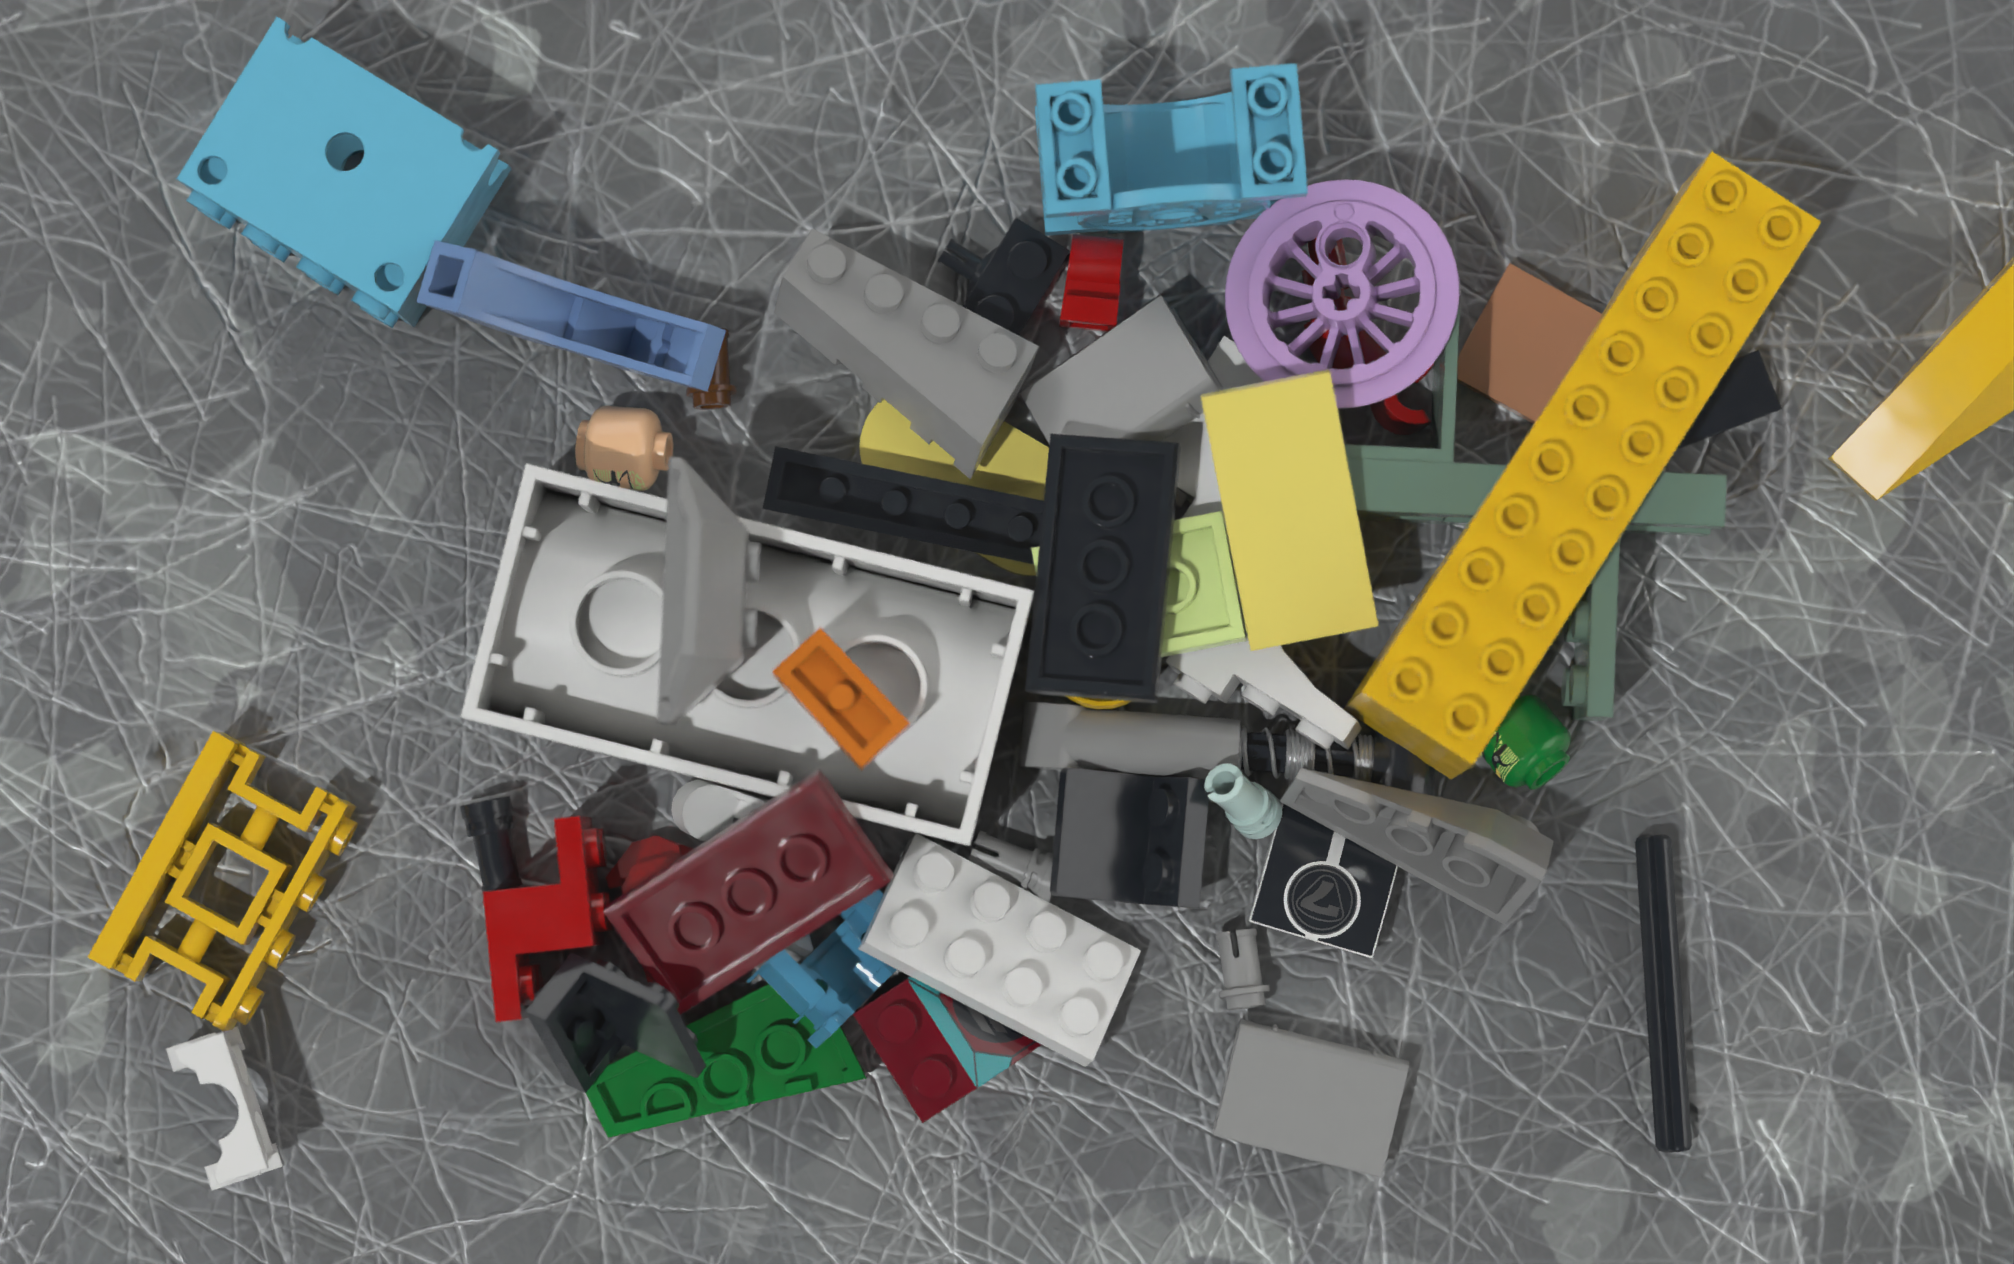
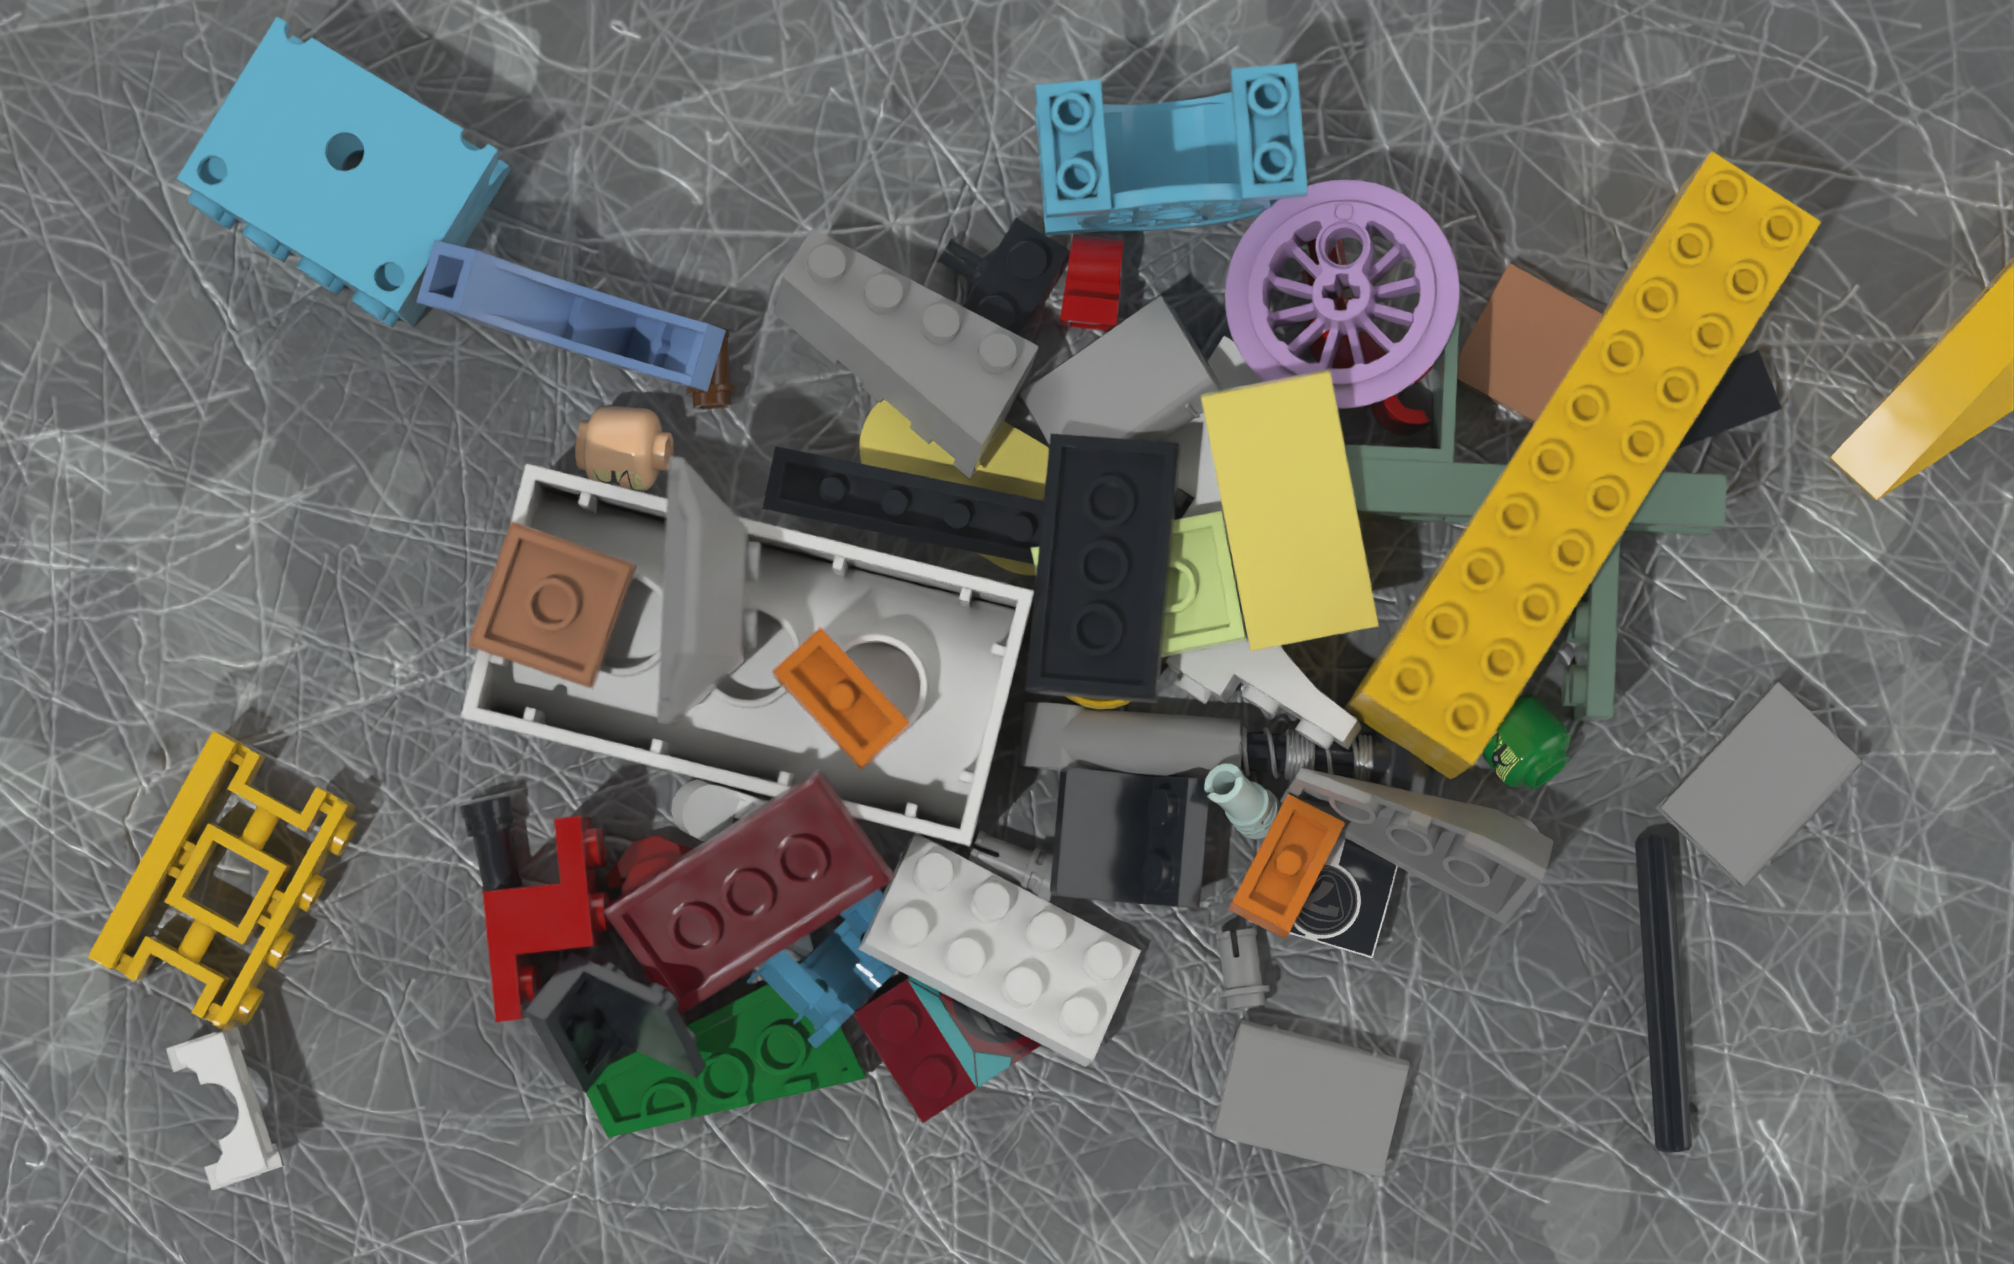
(552, 605): none -> nougat tile
(1286, 866): none -> orange plate
(1759, 785): none -> light grey piece

